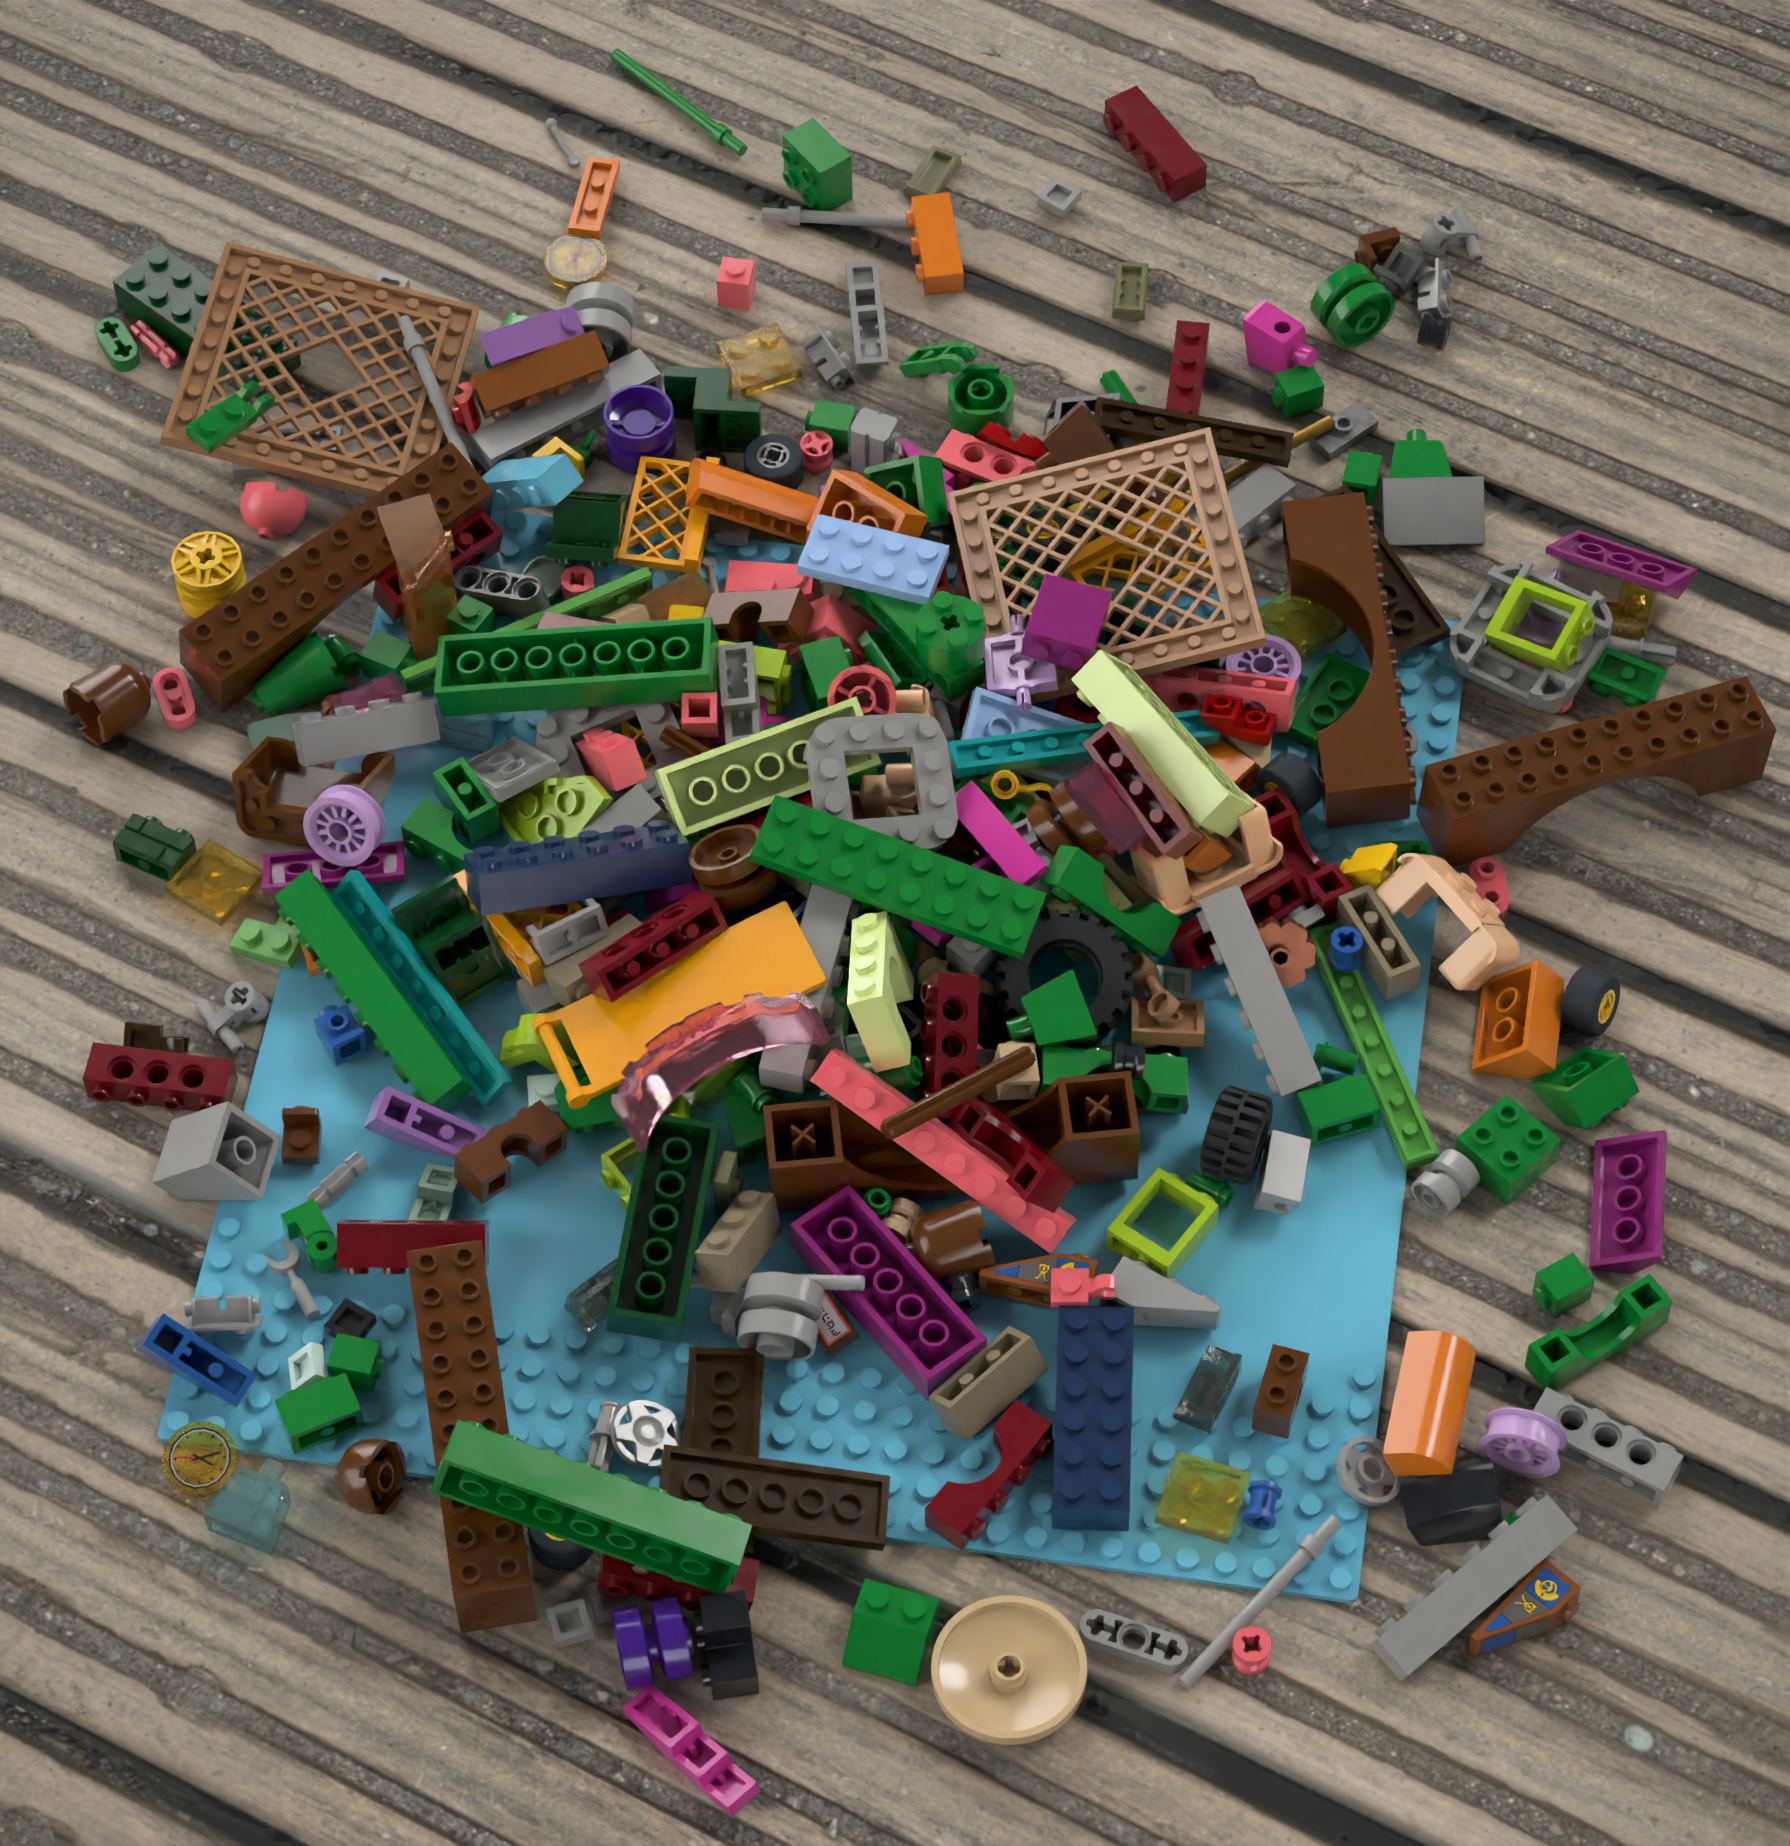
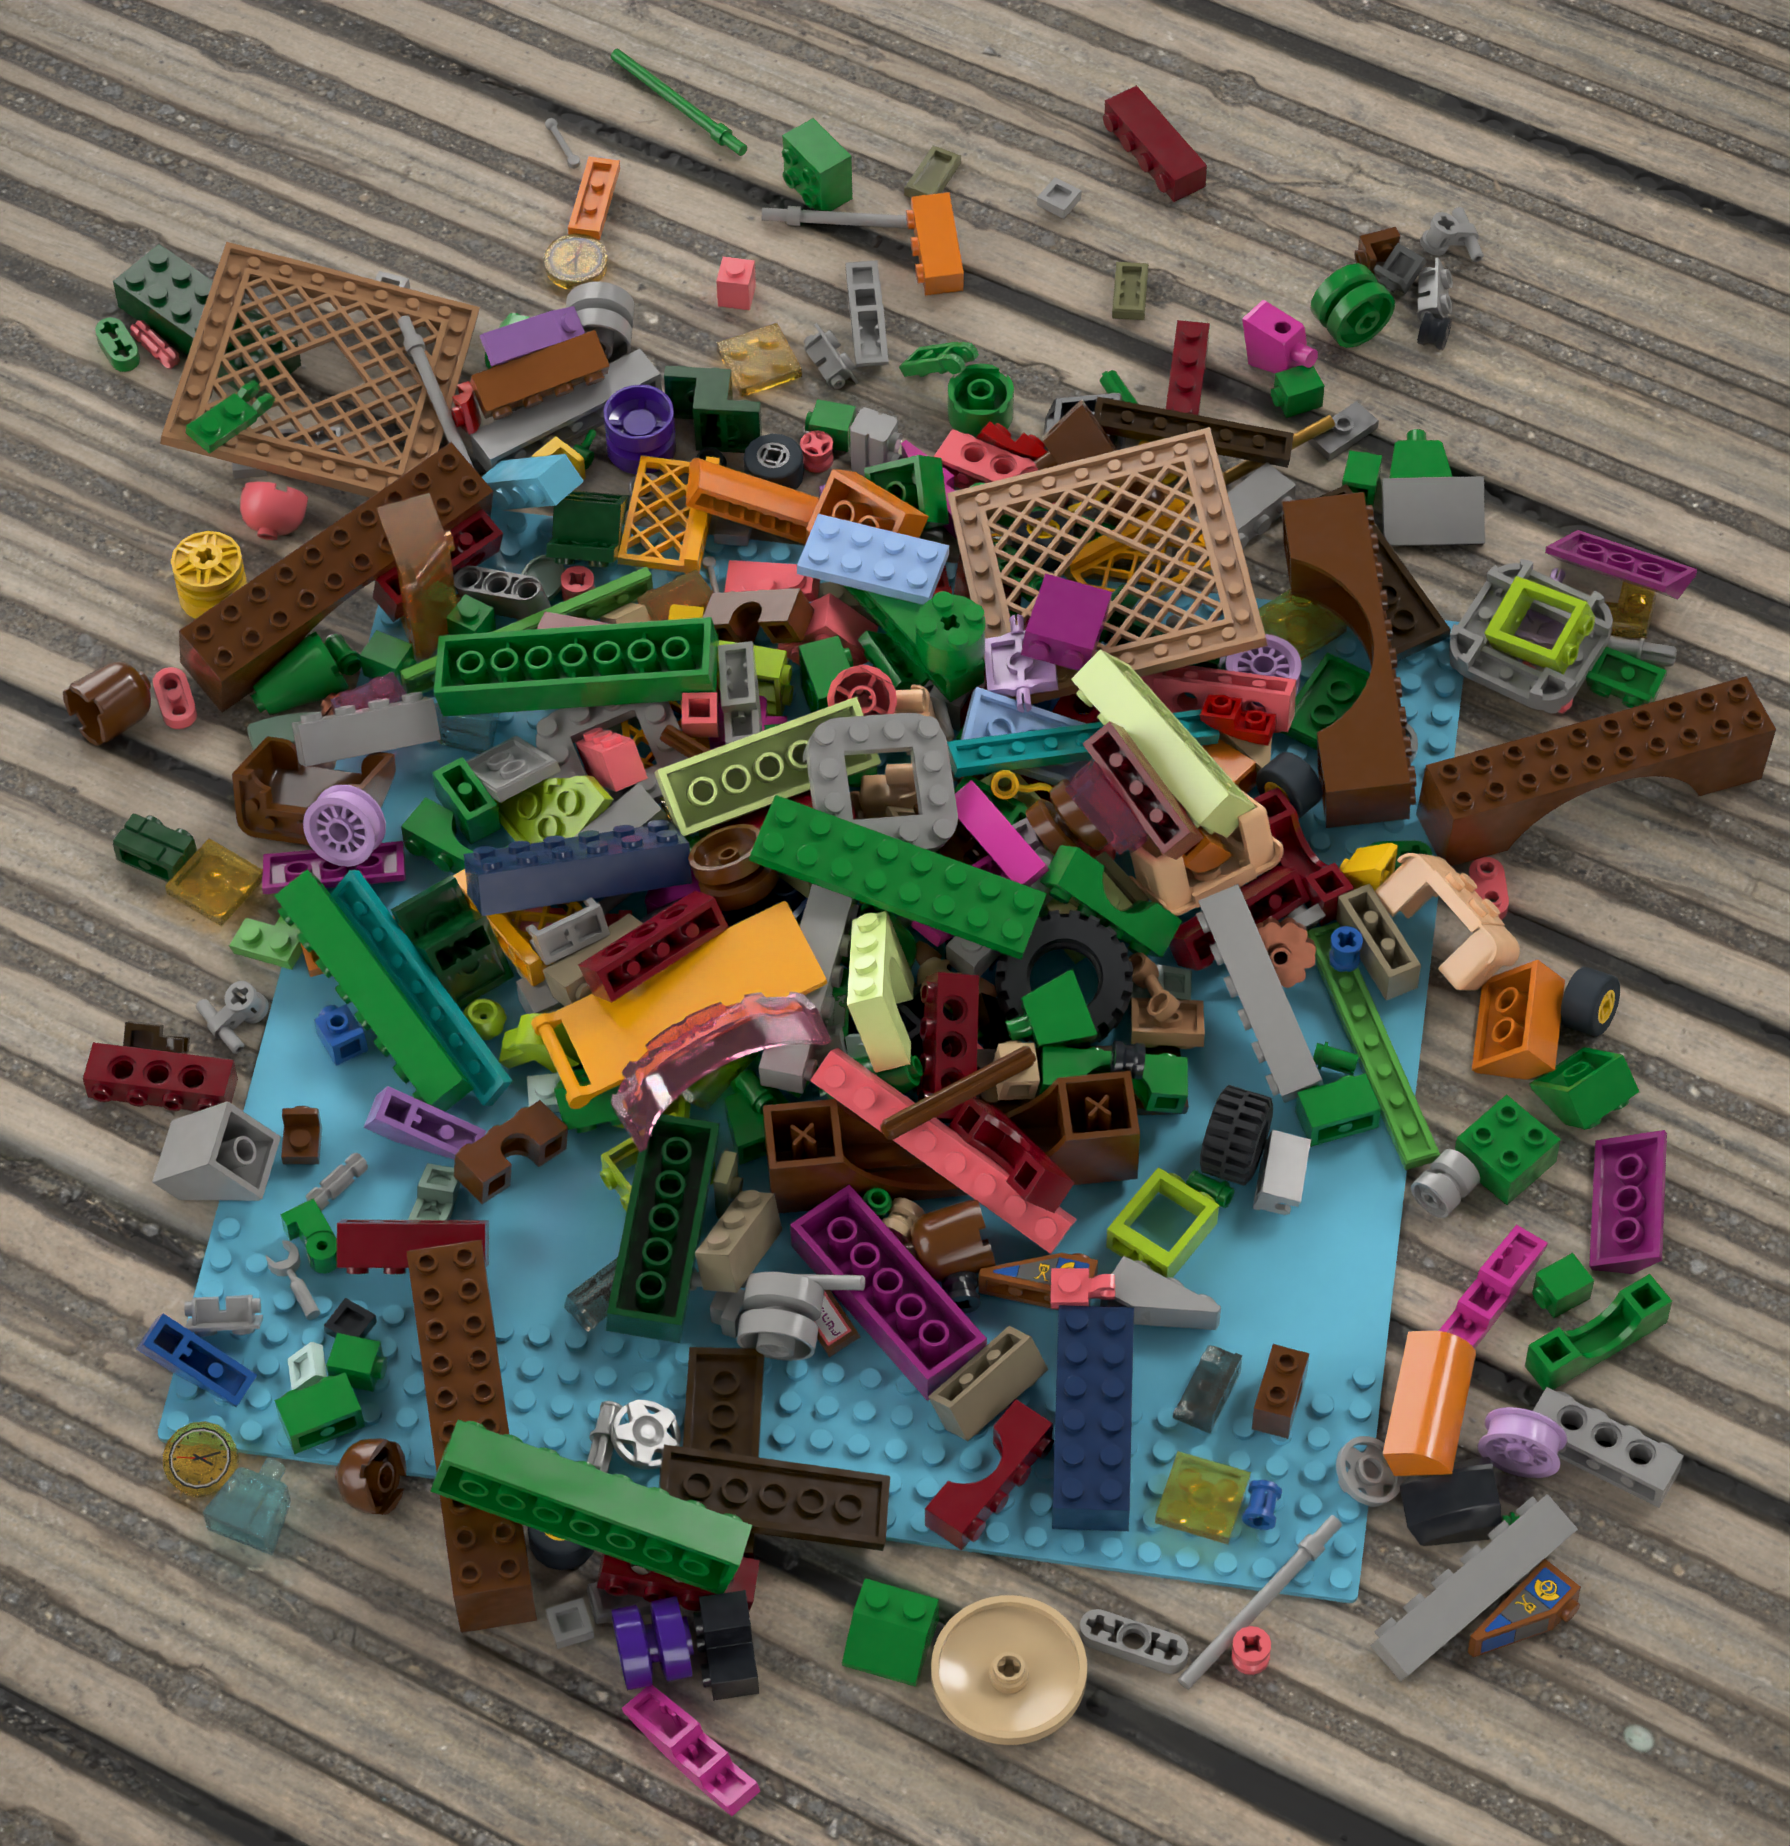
(495, 1020): none -> lime plate
(1495, 1285): none -> dark pink slope

